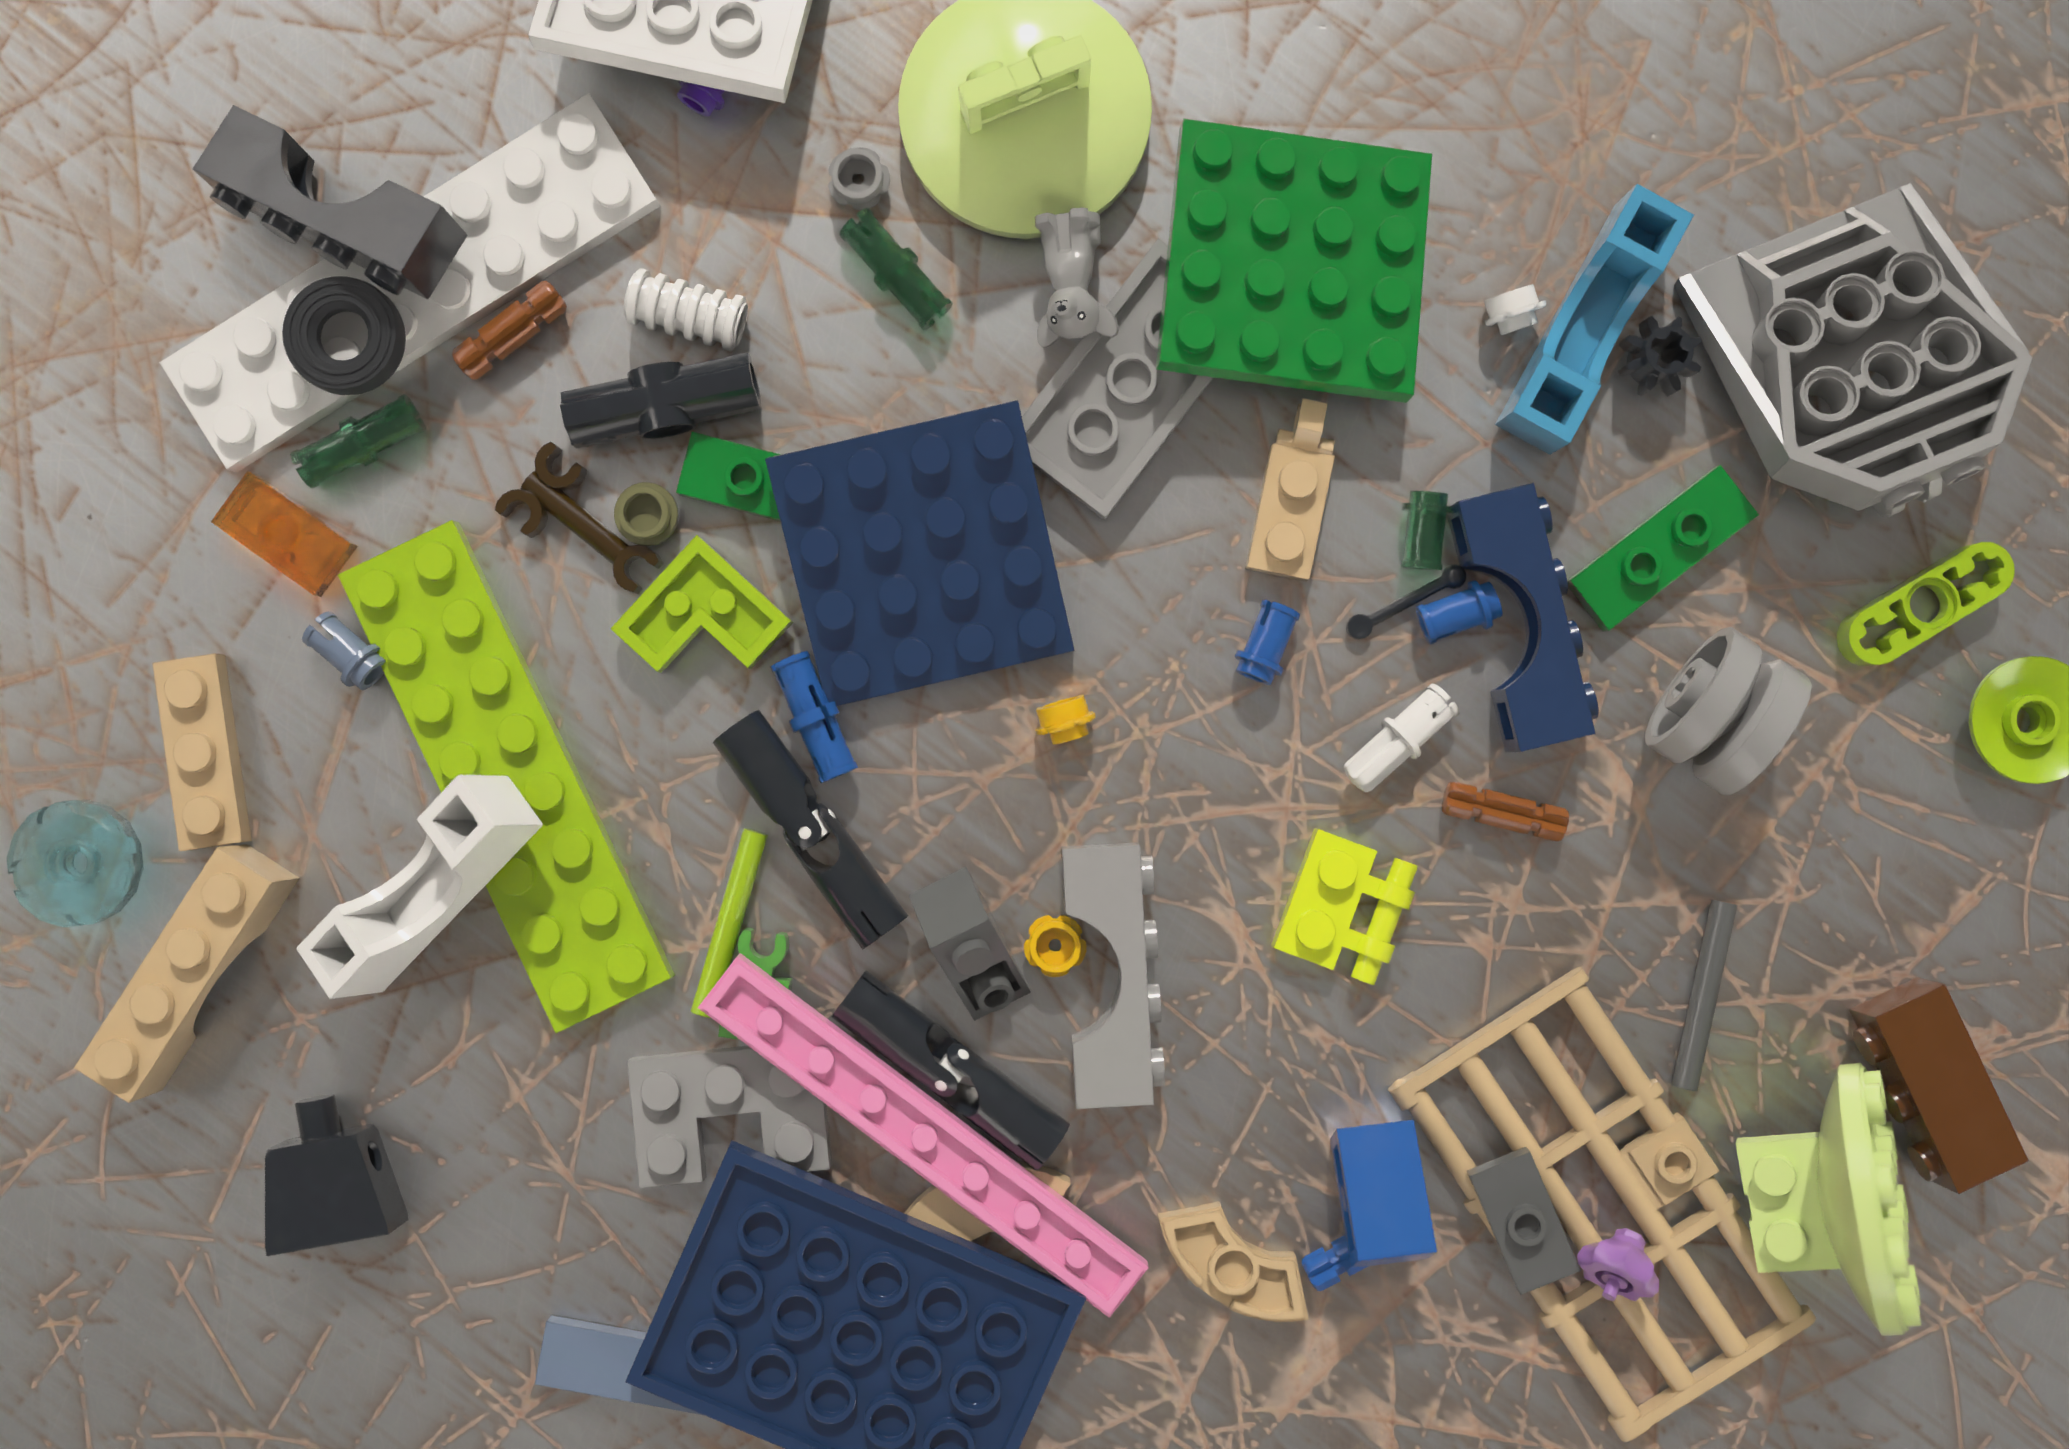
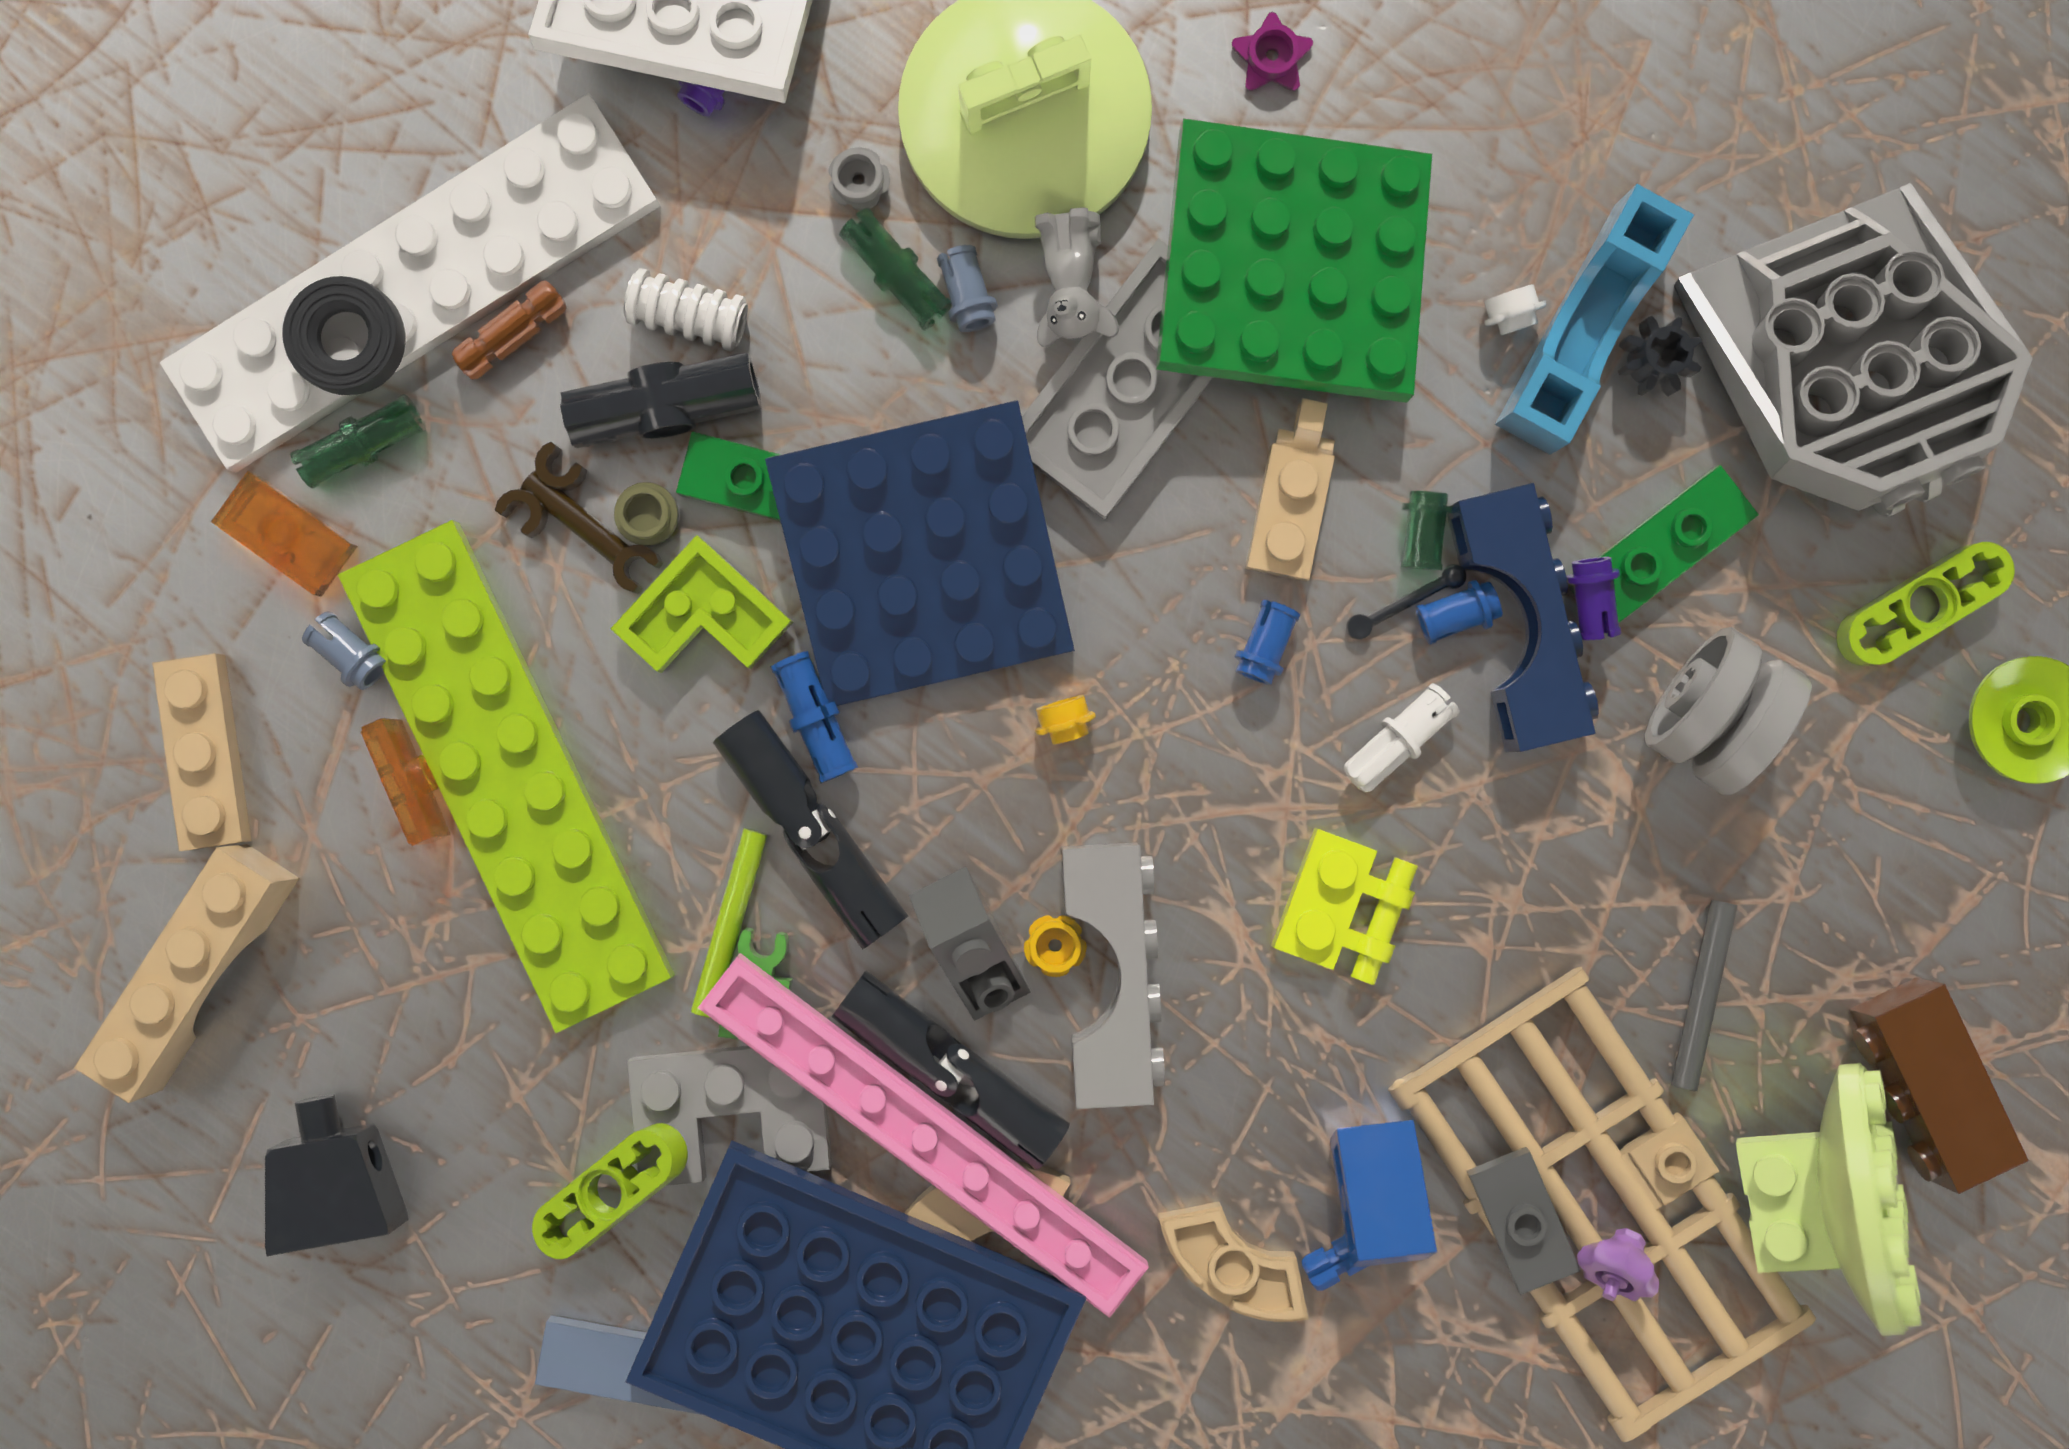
(45, 870): clear light blue plate -> none
(389, 232): arch -> none
(406, 781): none -> clear orange plate
(468, 840): white arch -> none
(635, 1190): none -> lime beam
(966, 289): none -> sand blue pin
(1275, 37): none -> magenta plate
(1505, 811): dark orange axle -> none
(1595, 597): none -> dark purple pin

